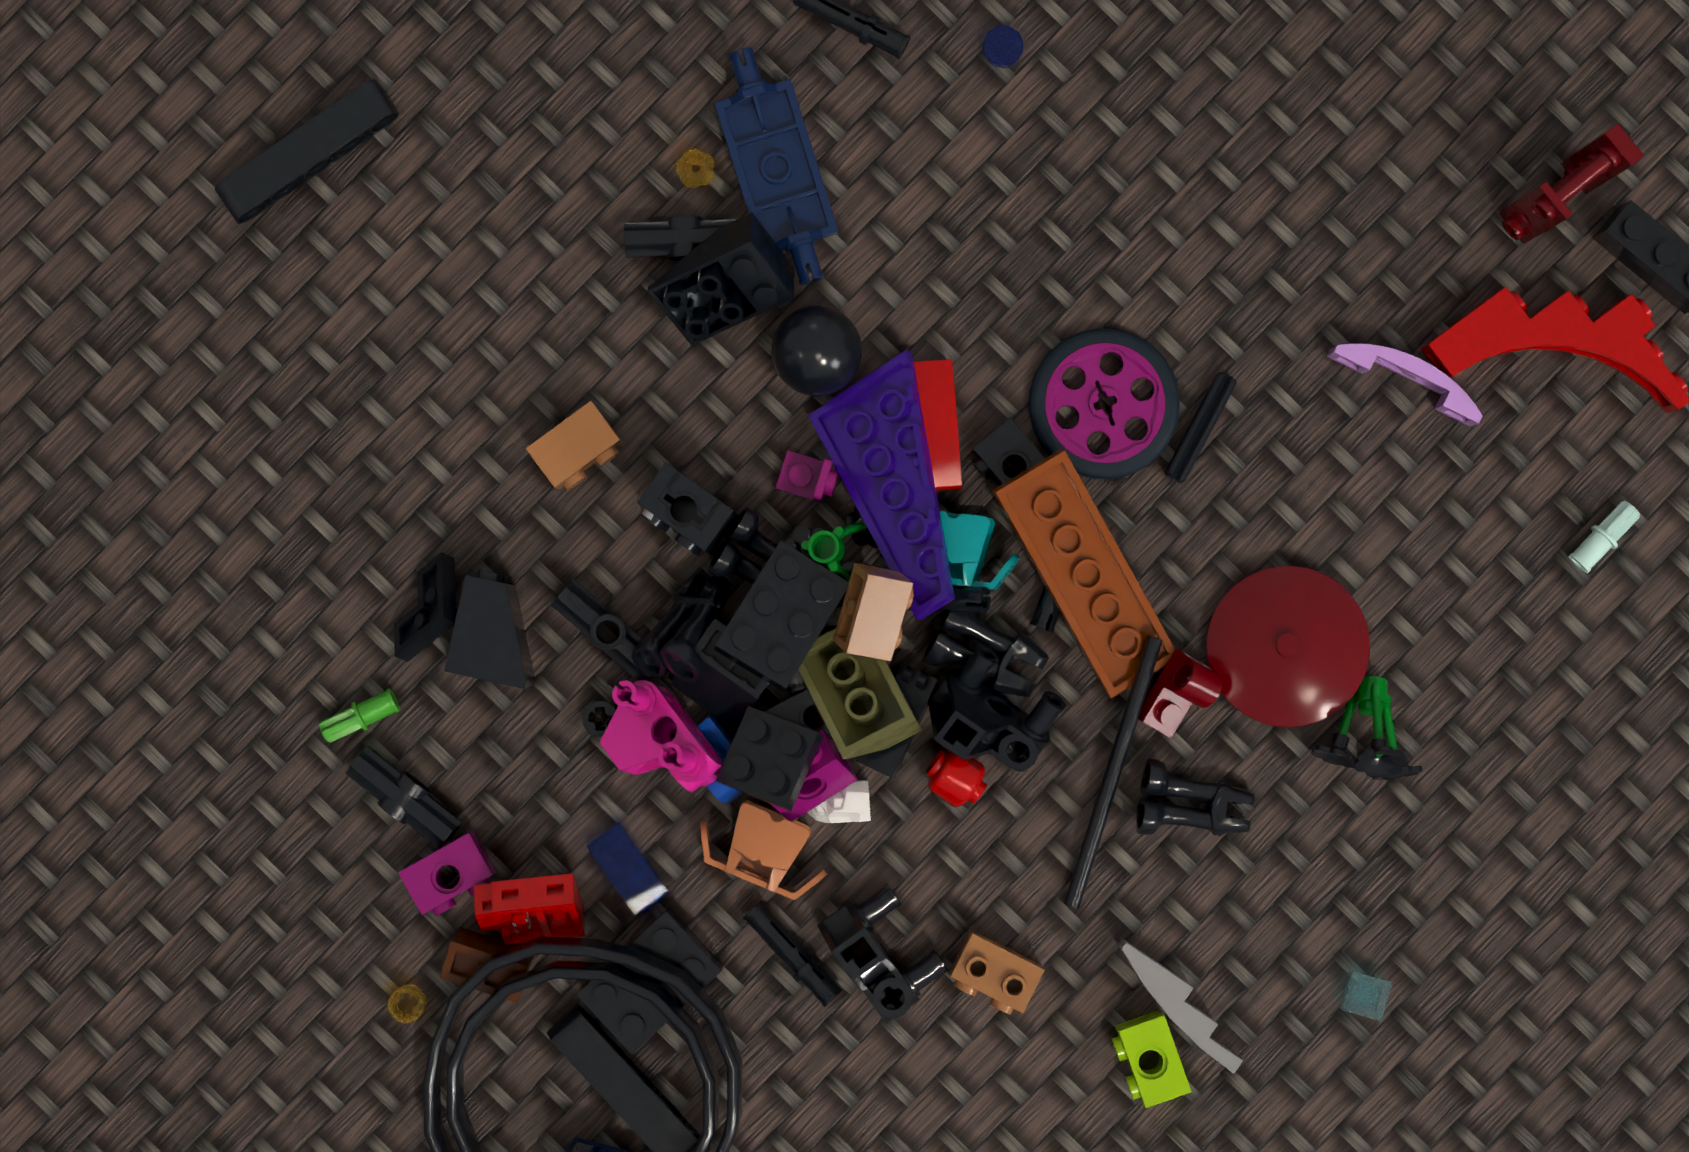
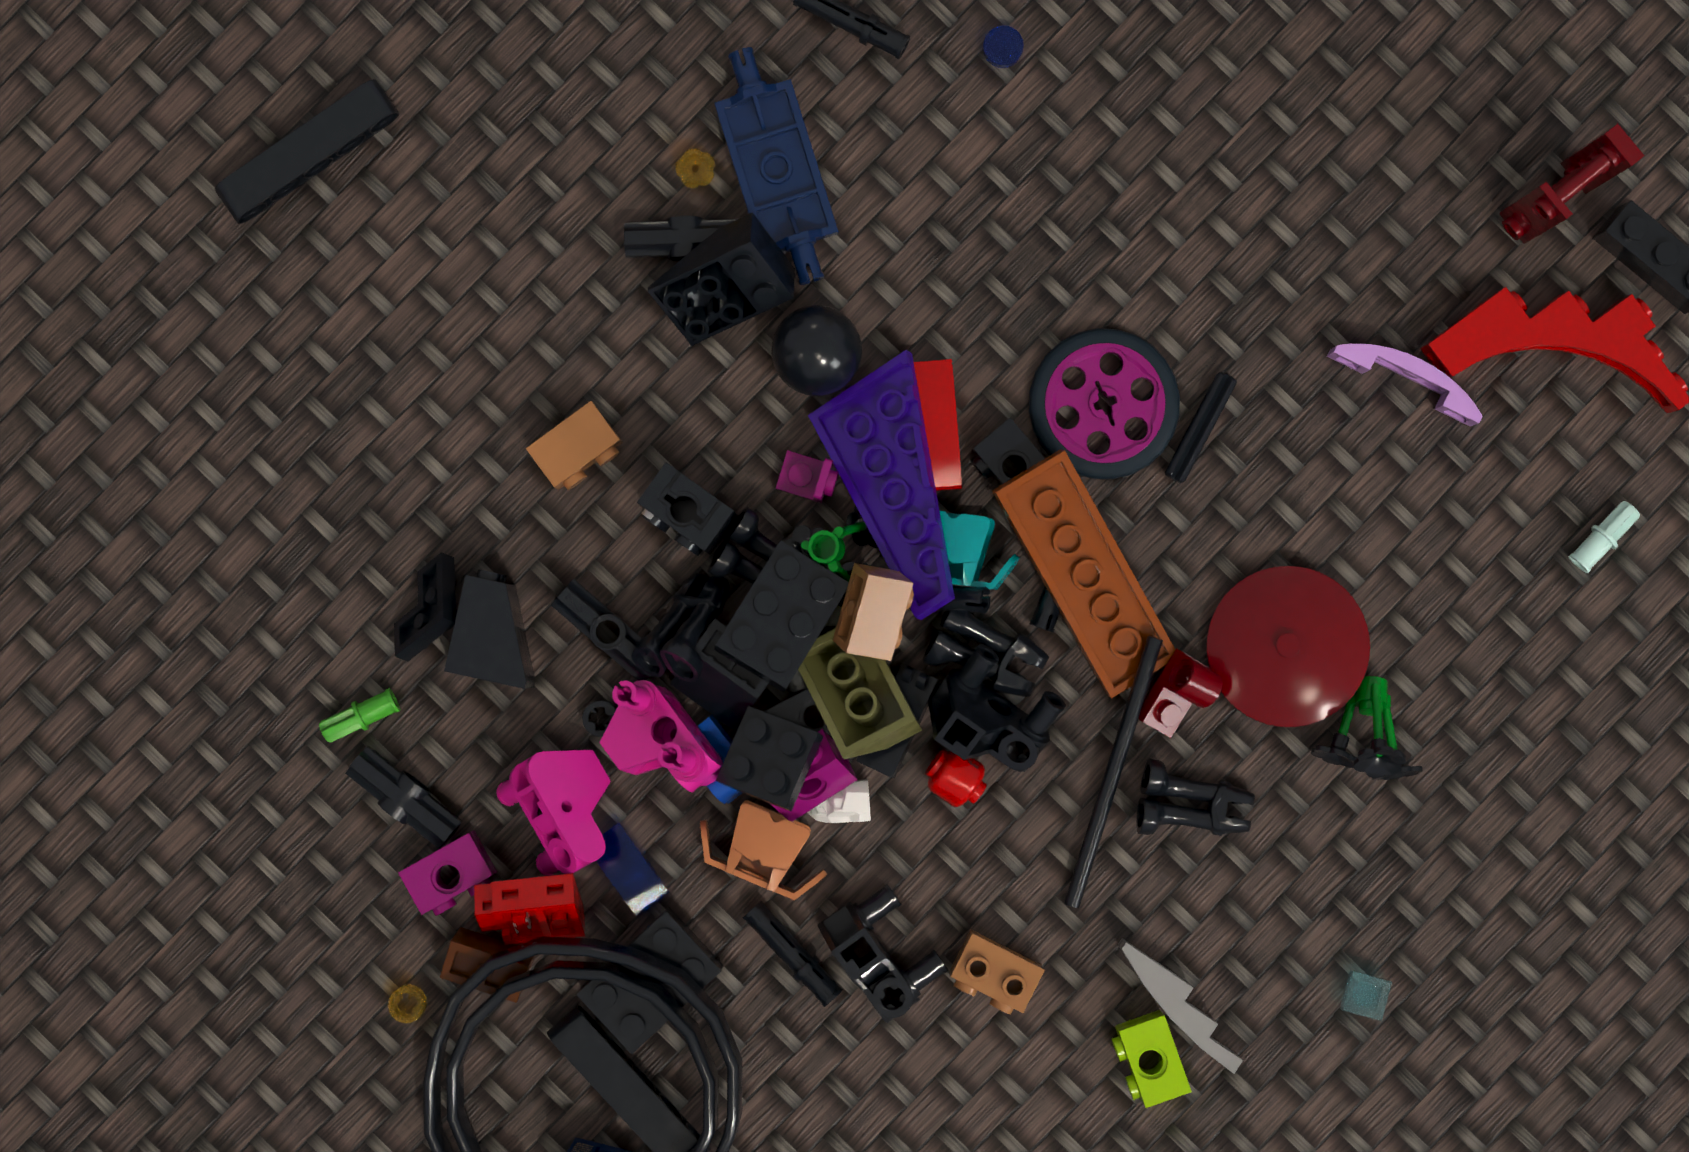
(566, 791): none -> dark pink piece

